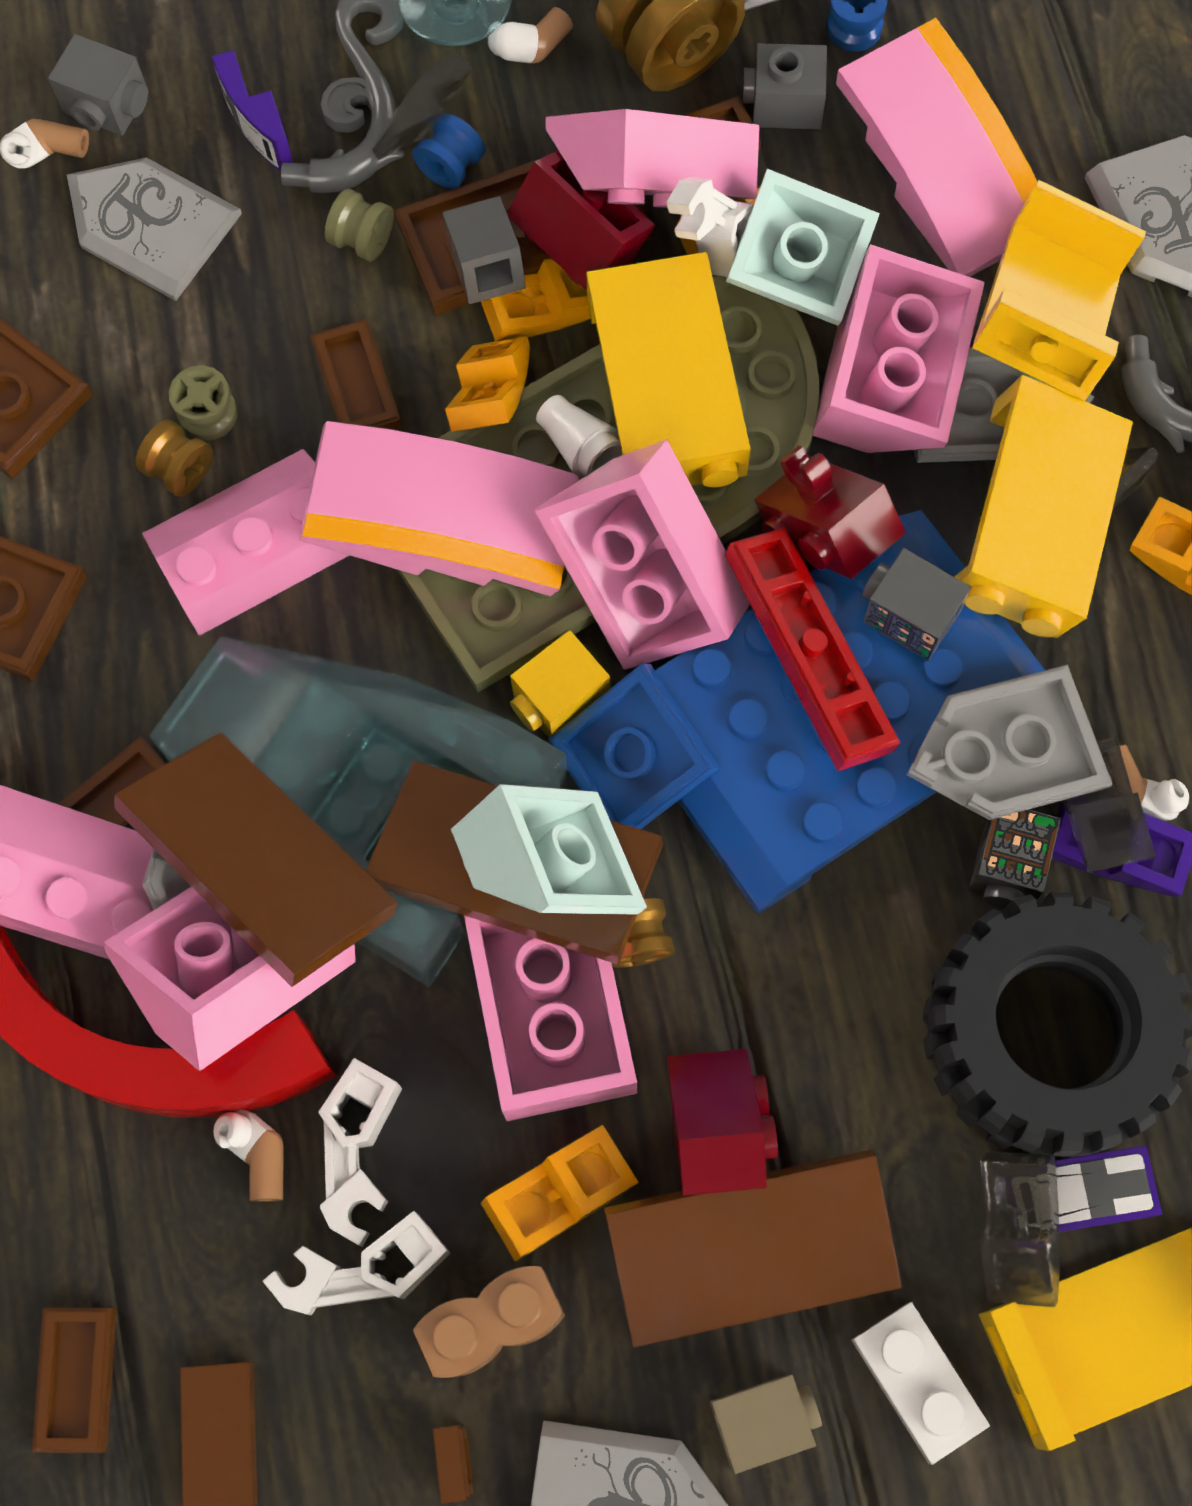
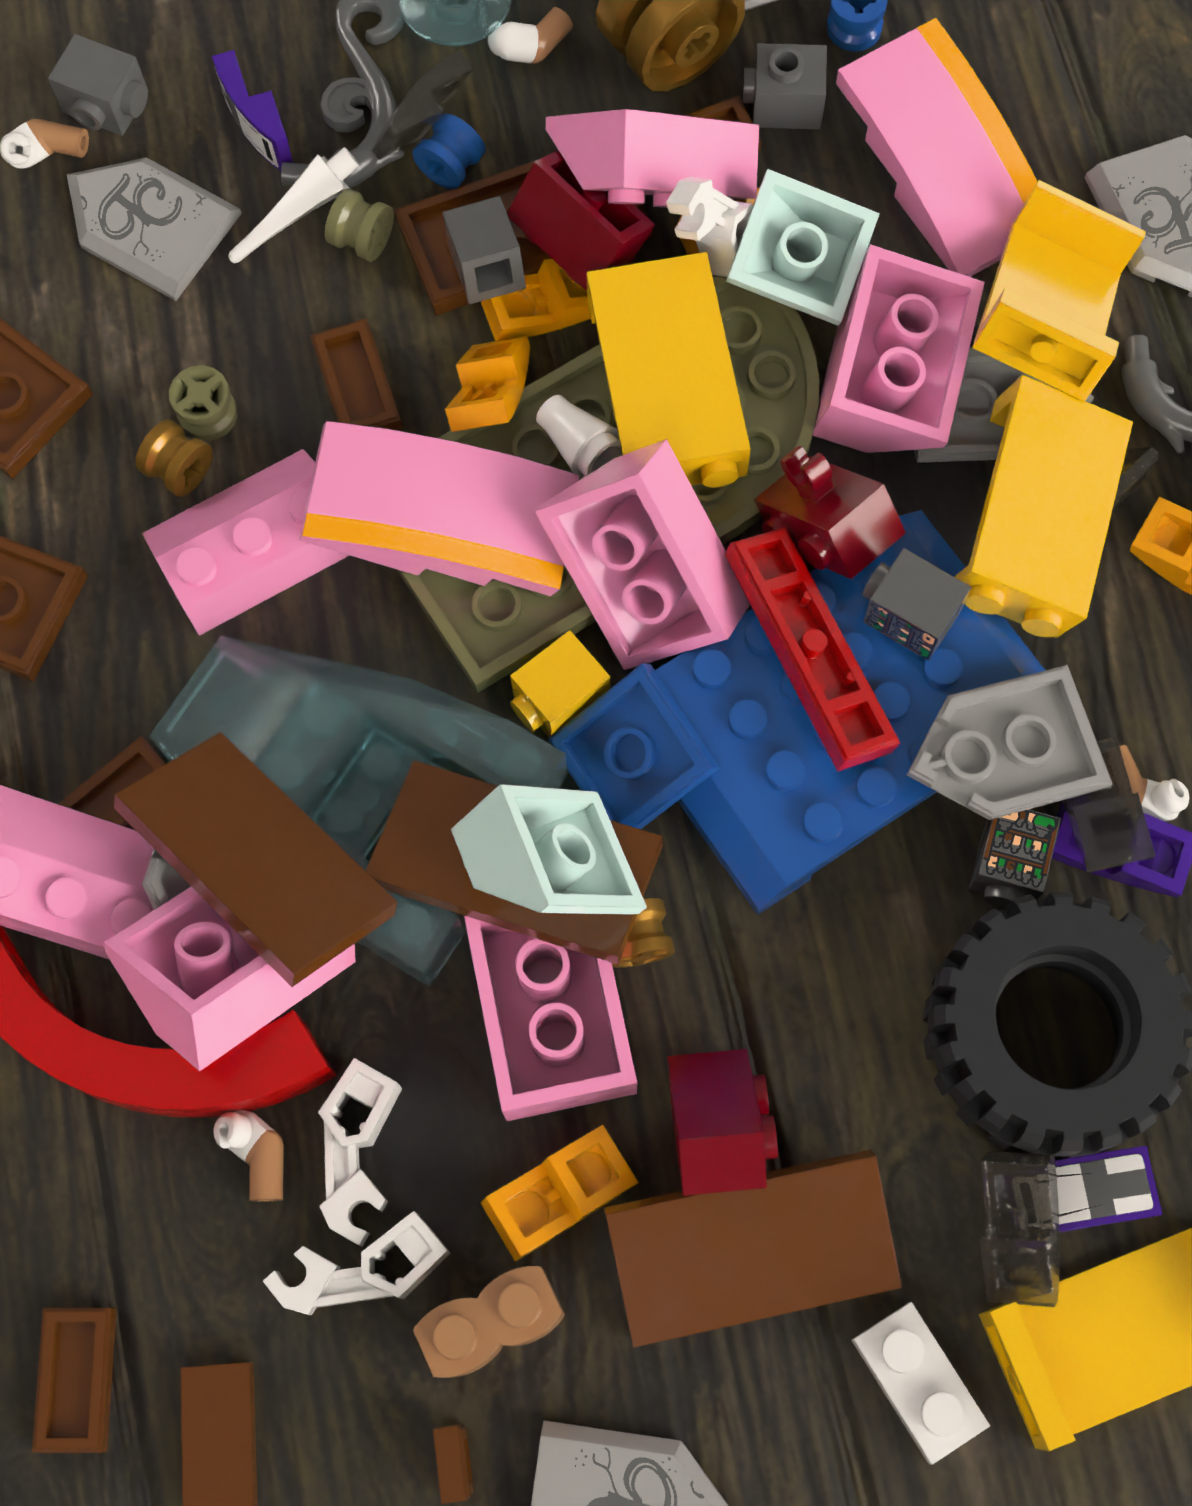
(314, 188): none -> white piece
(766, 1422): dark tan brick -> none

